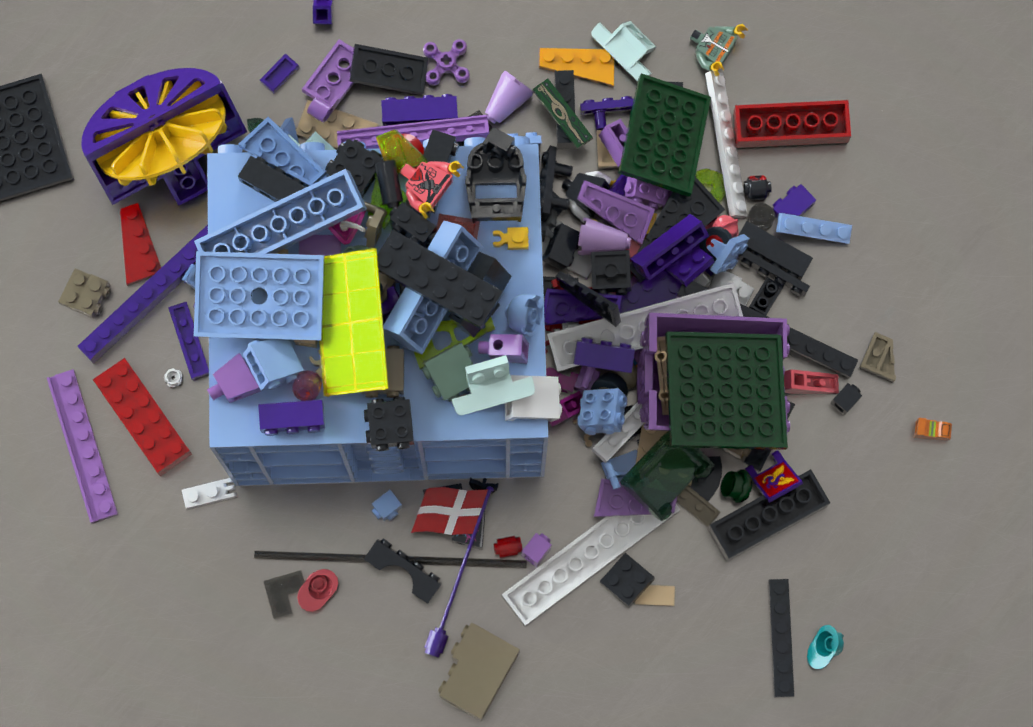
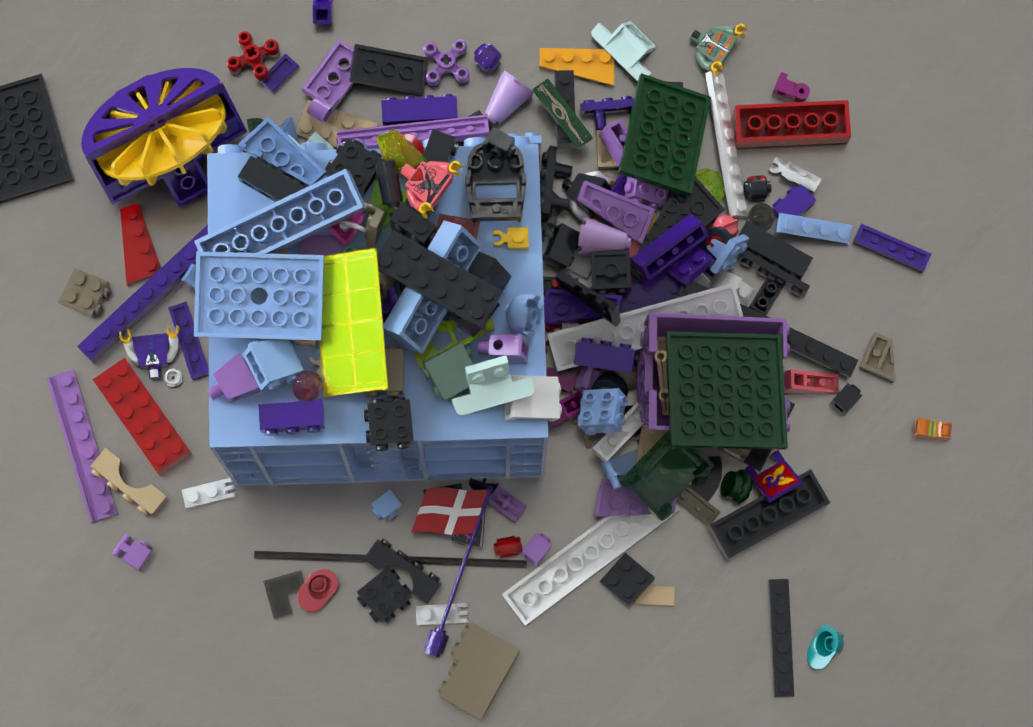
(108, 466): none -> tan arch
(136, 554): none -> medium lavender brick
(152, 351): none -> torso
(253, 56): none -> red gear
(385, 596): none -> black brick
(434, 614): none -> white hinge
(487, 57): none -> dark purple head
(506, 503): none -> medium lavender hips
(790, 89): none -> magenta leg
(796, 174): none -> white plate
(892, 247): none -> dark purple plate

